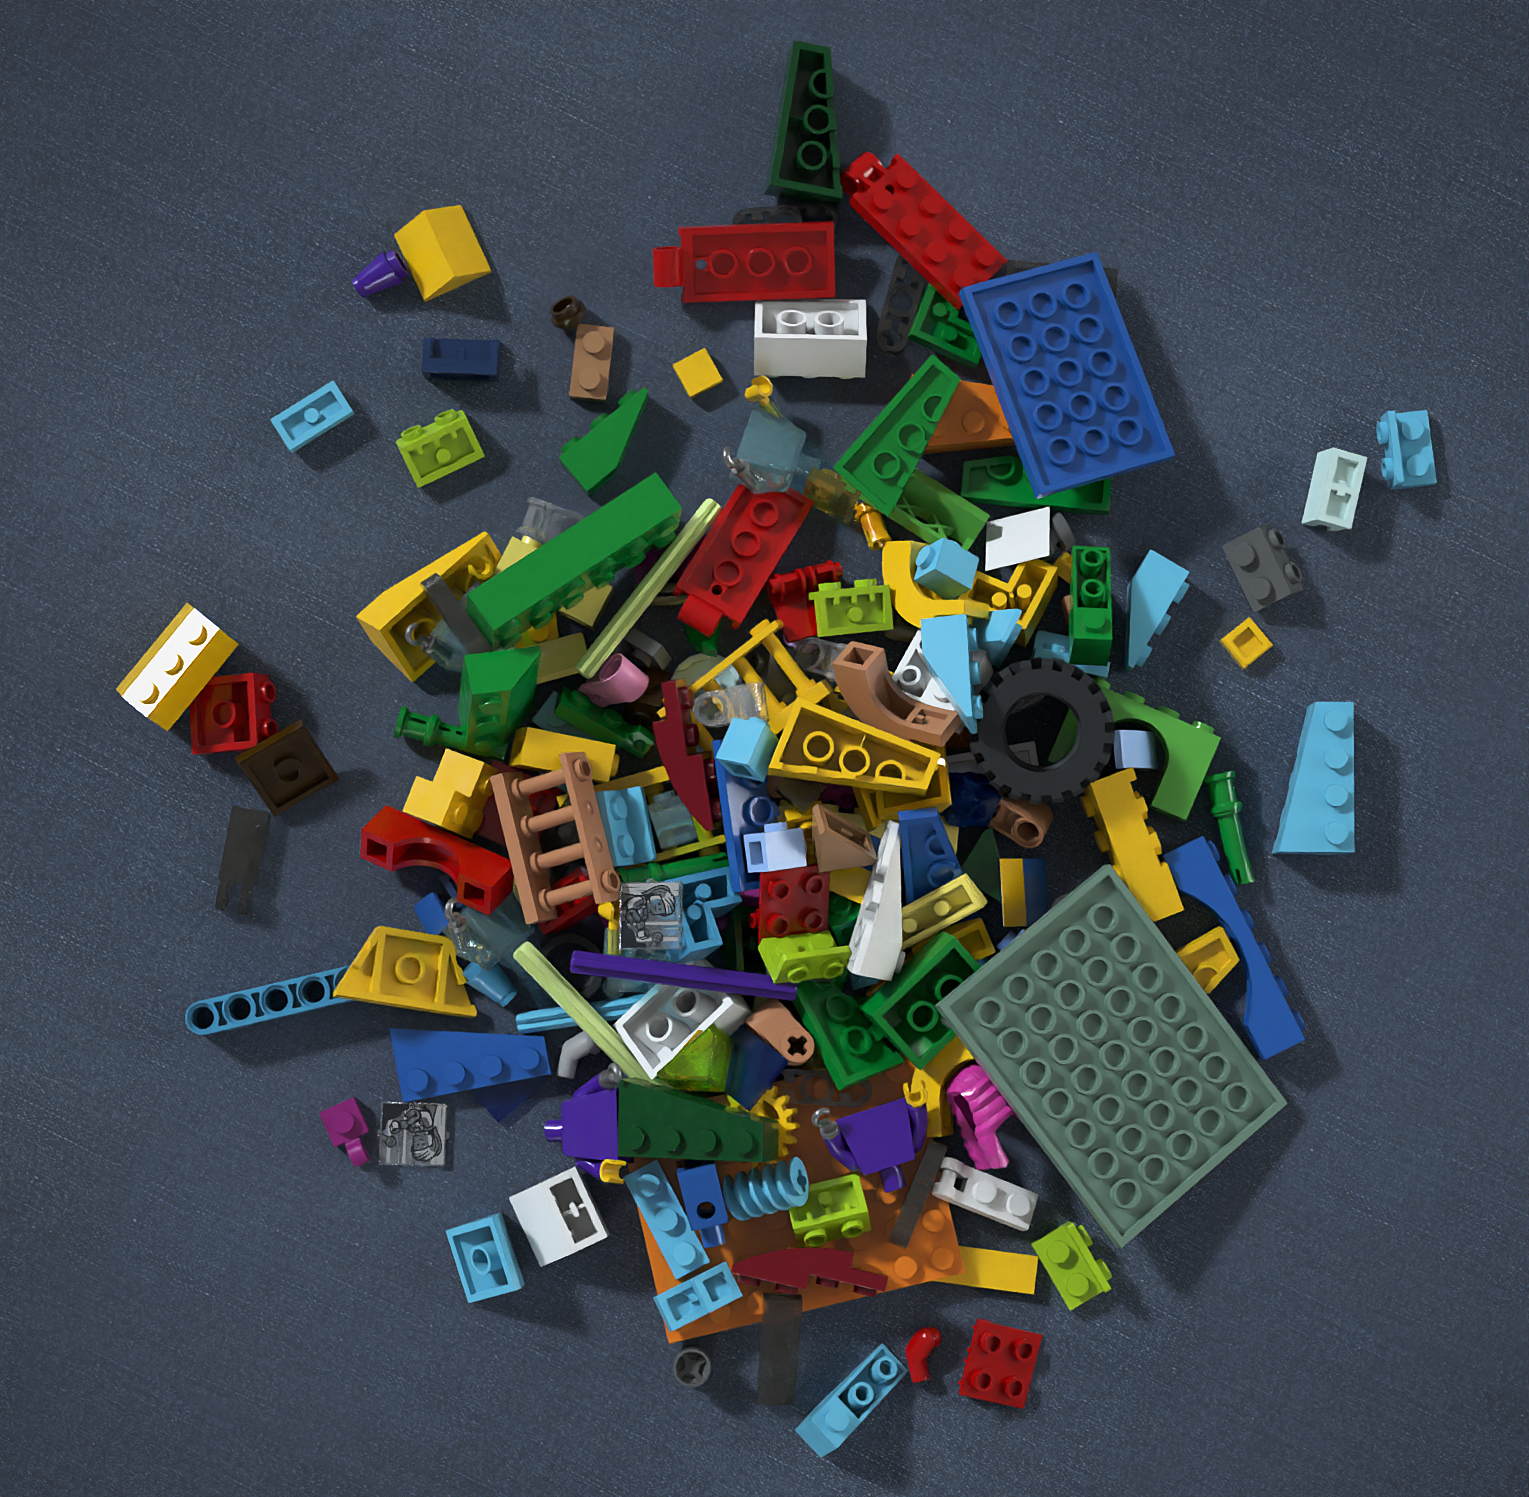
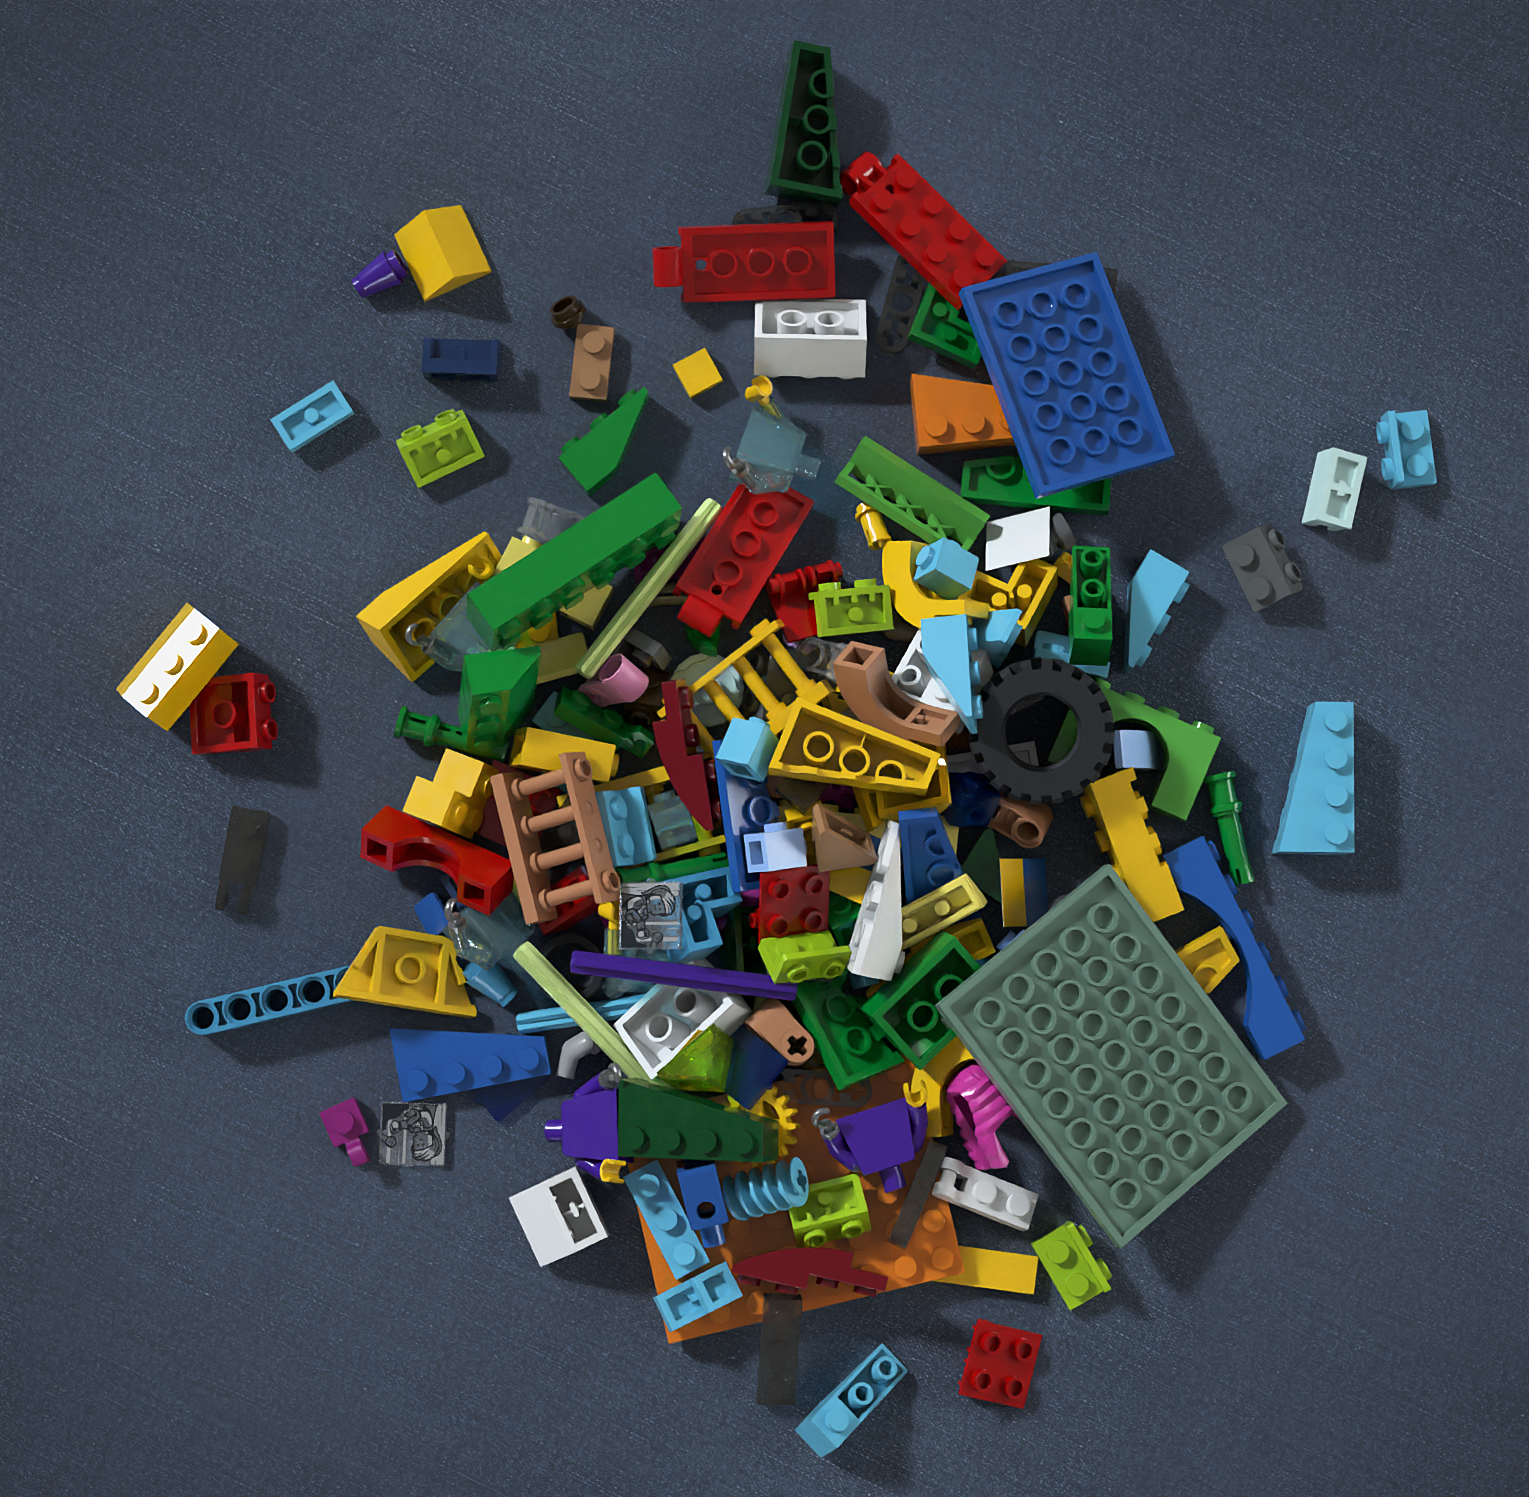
(287, 767): dark brown tile -> none
(454, 615): clear smoke beam -> none
(485, 1258): medium azure slope -> none
(691, 1371): dark grey wheel -> none
(737, 702): clear piece -> none
(830, 493): clear yellow plate -> none
(895, 441): green wing -> none
(917, 1351): red arm -> none
(1246, 643): yellow tile -> none

